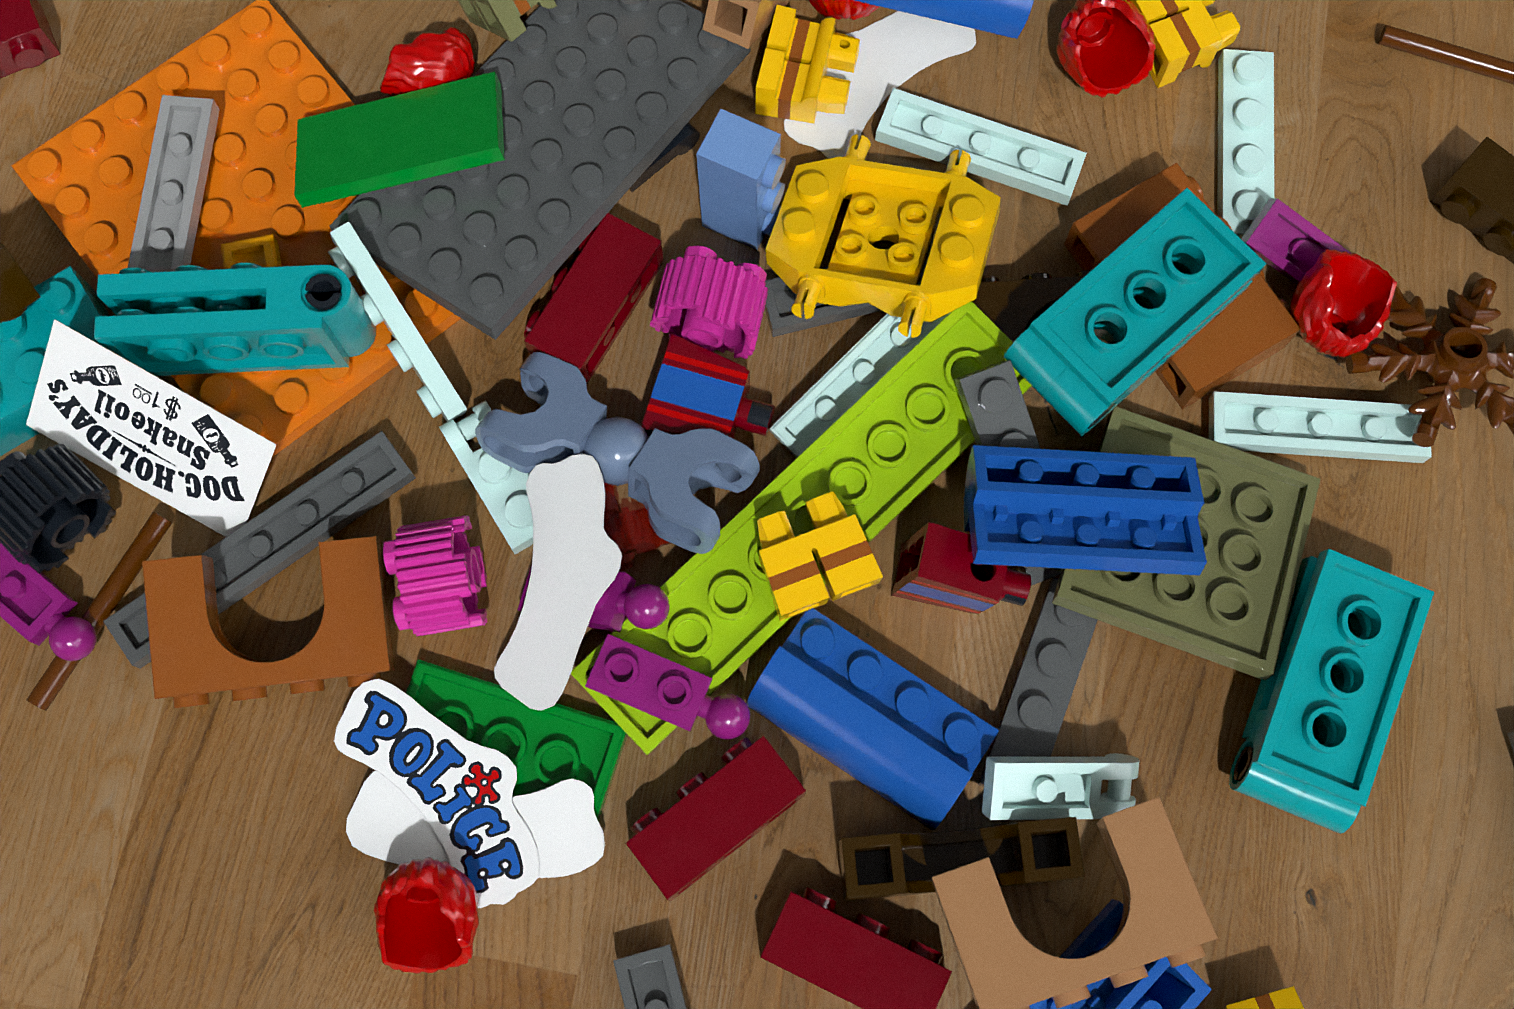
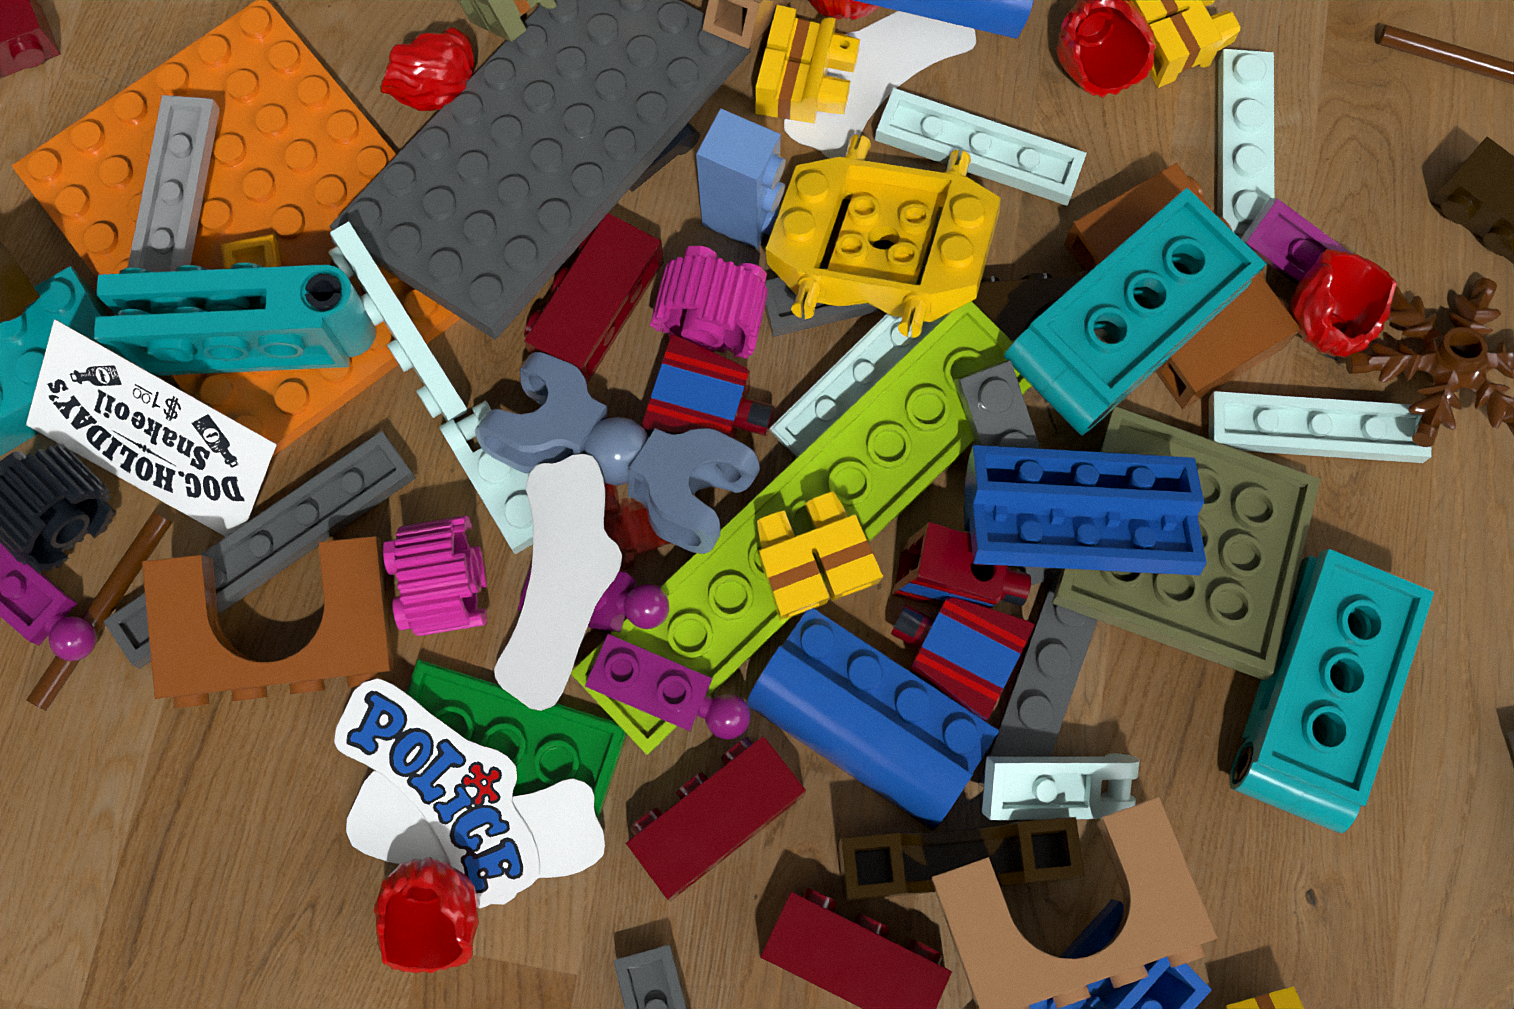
(399, 139): green tile -> none
(965, 651): none -> torso

